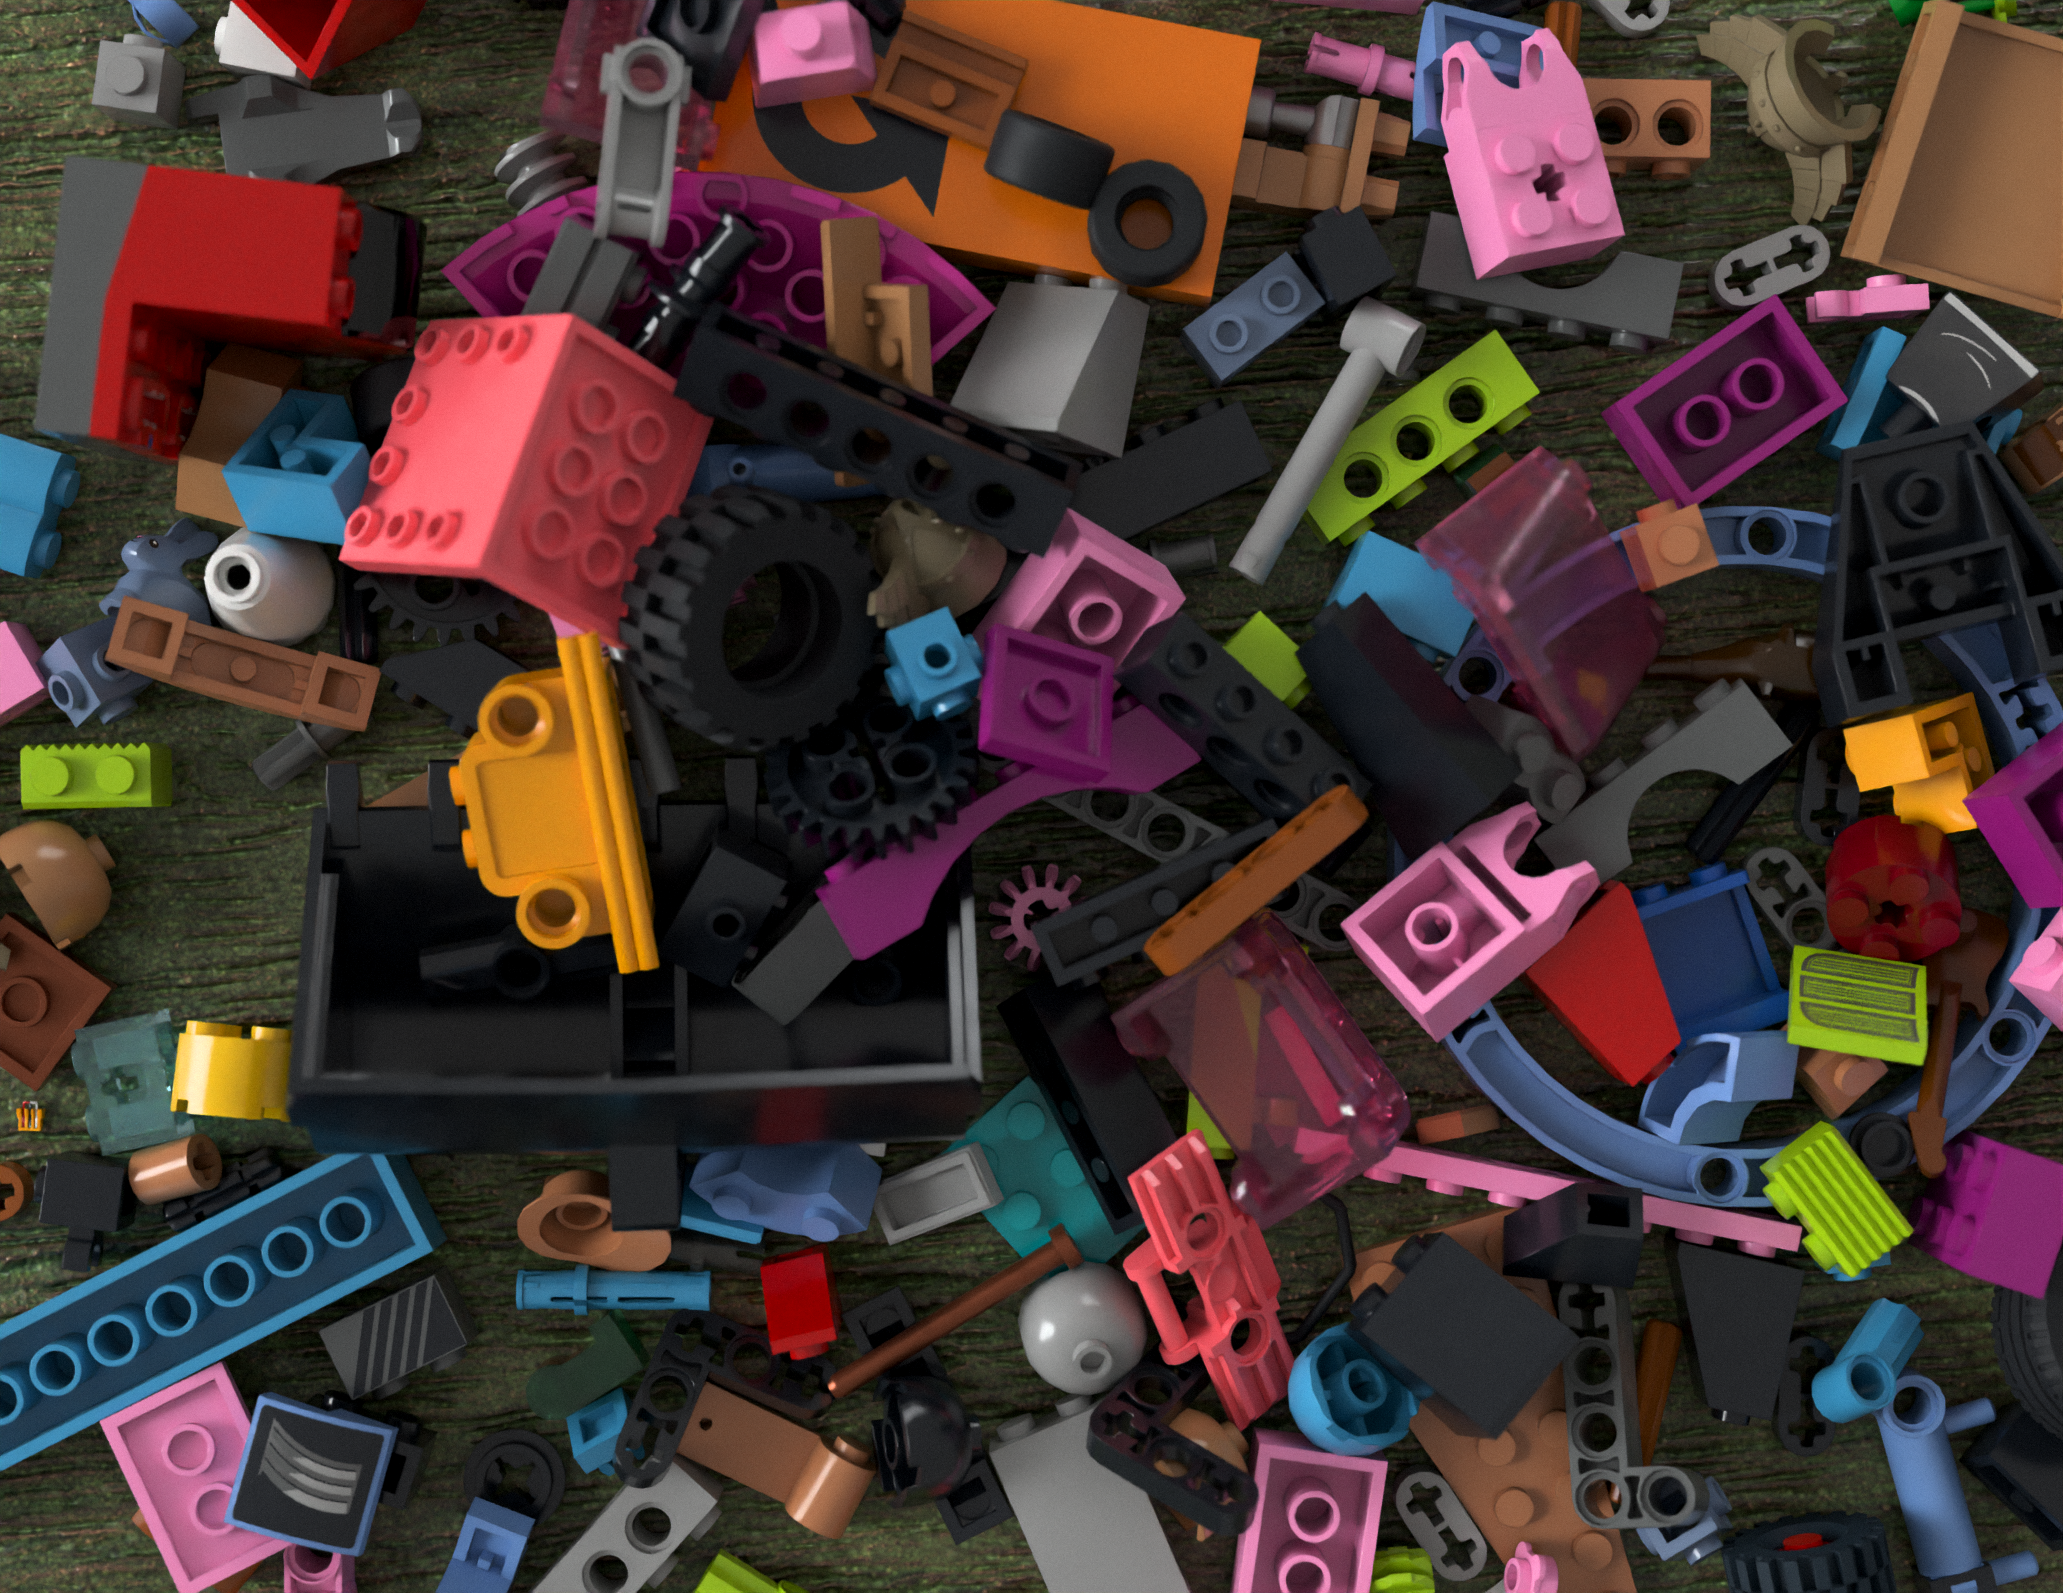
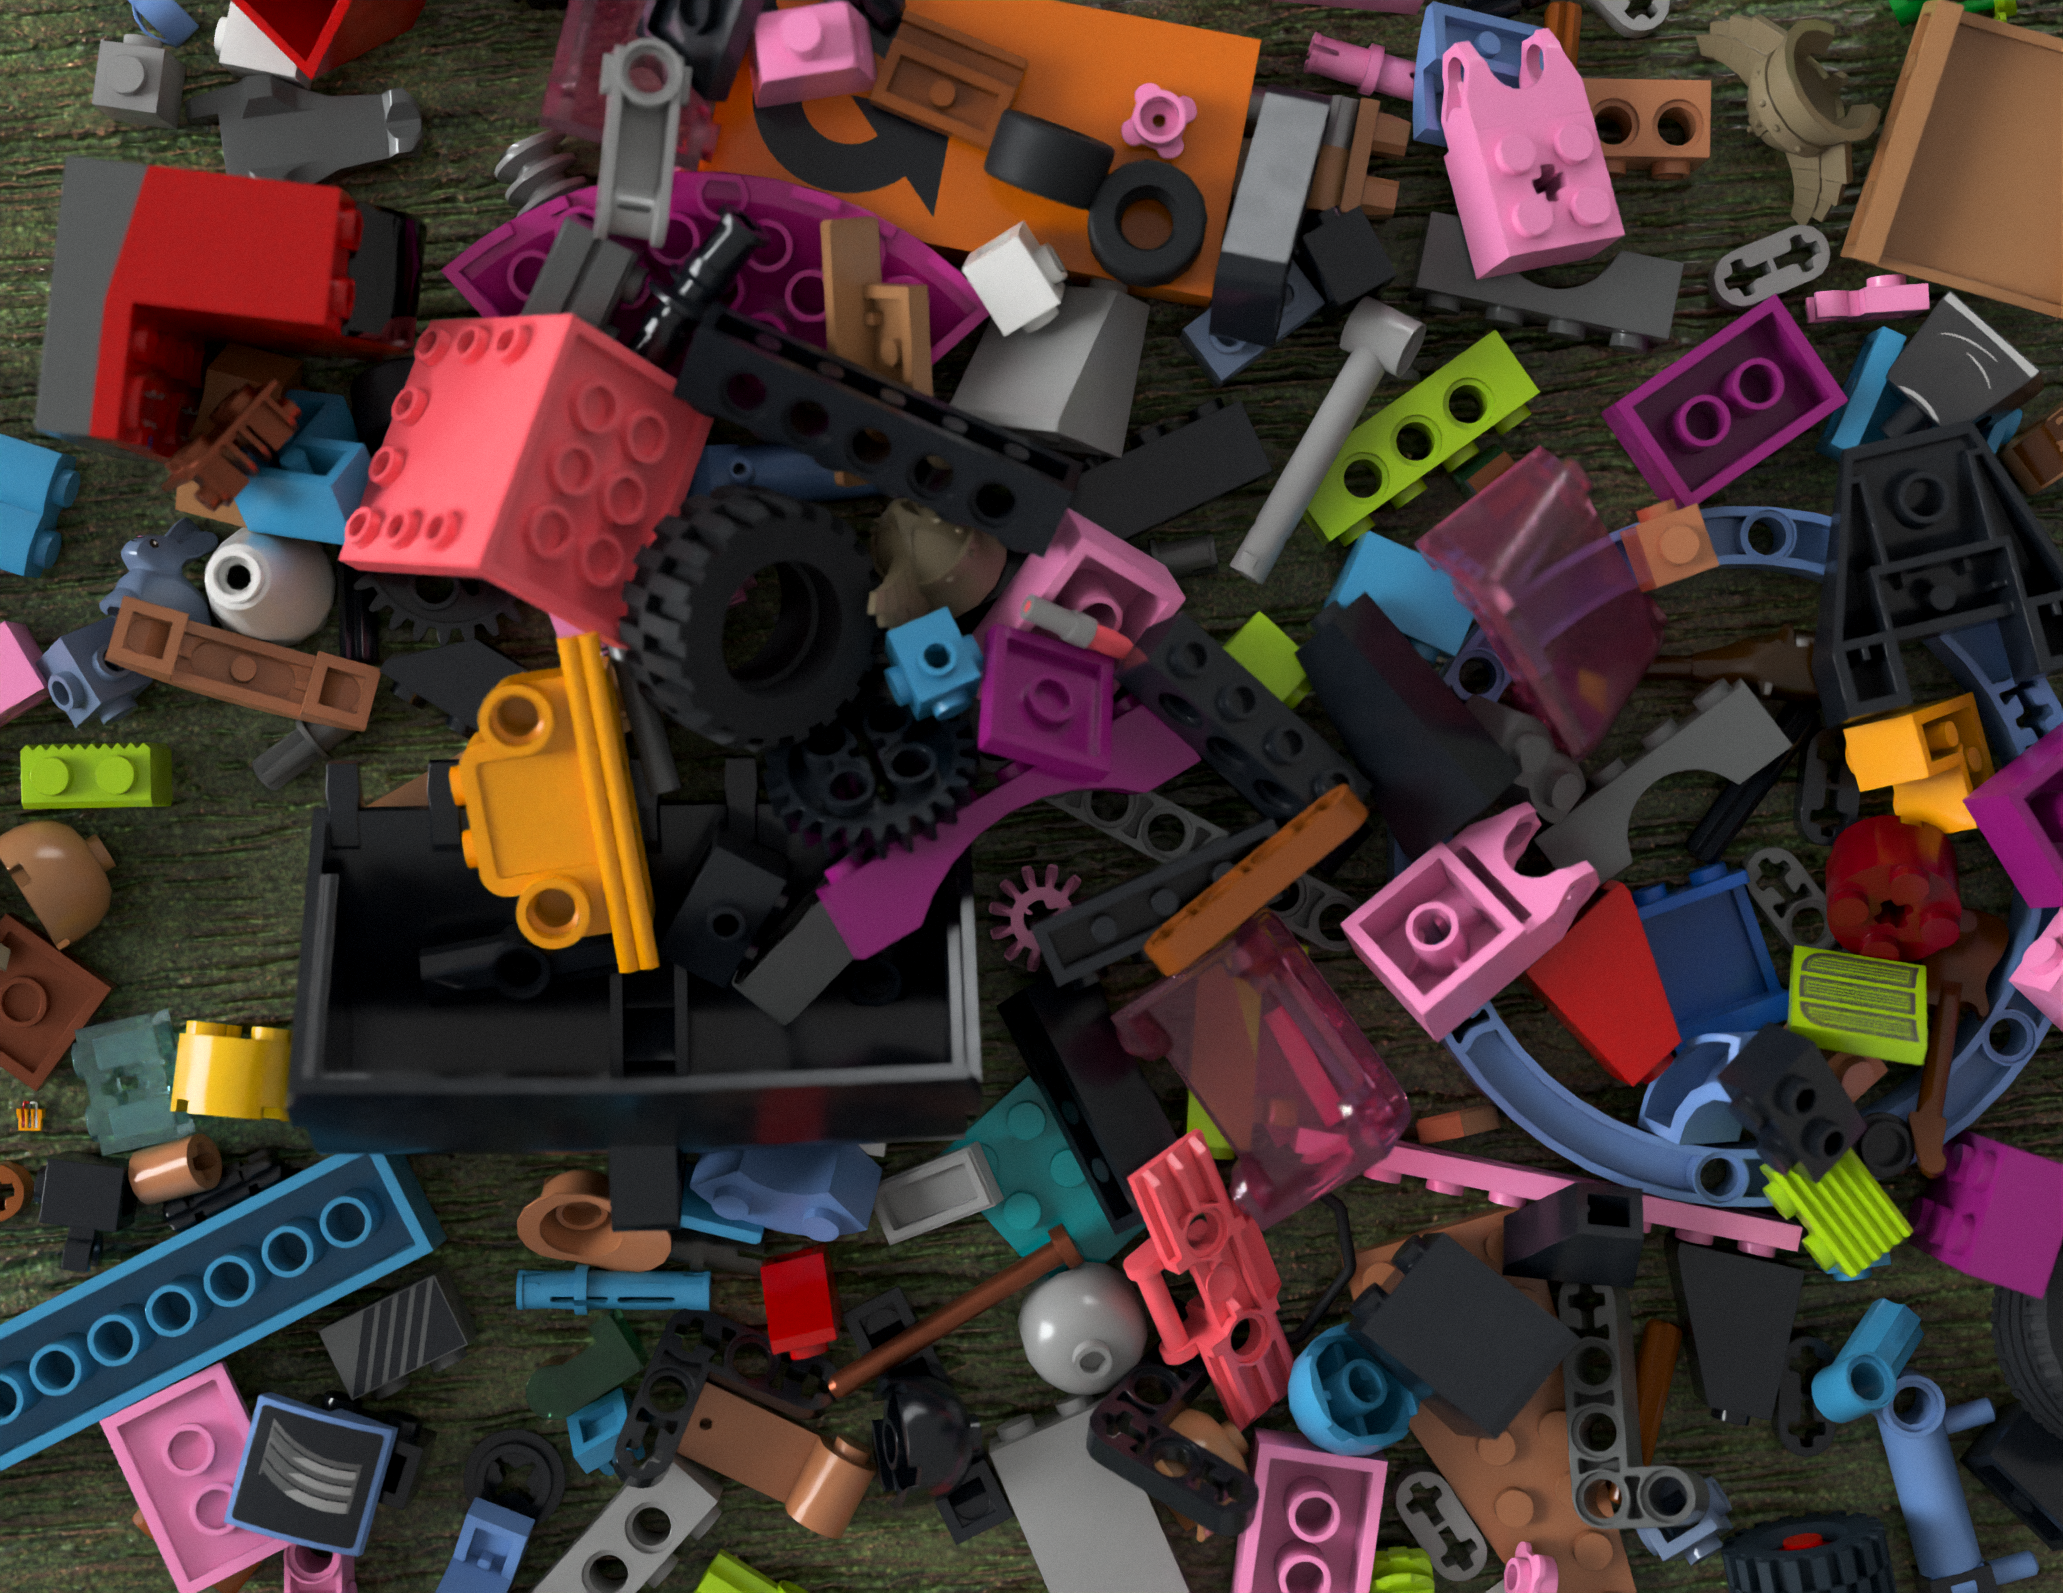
(202, 458): none -> copper hinge
(1017, 279): none -> white brick
(1075, 627): none -> light grey piece
(1153, 103): none -> bright pink plate
(1268, 215): none -> beam
(1791, 1103): none -> black brick

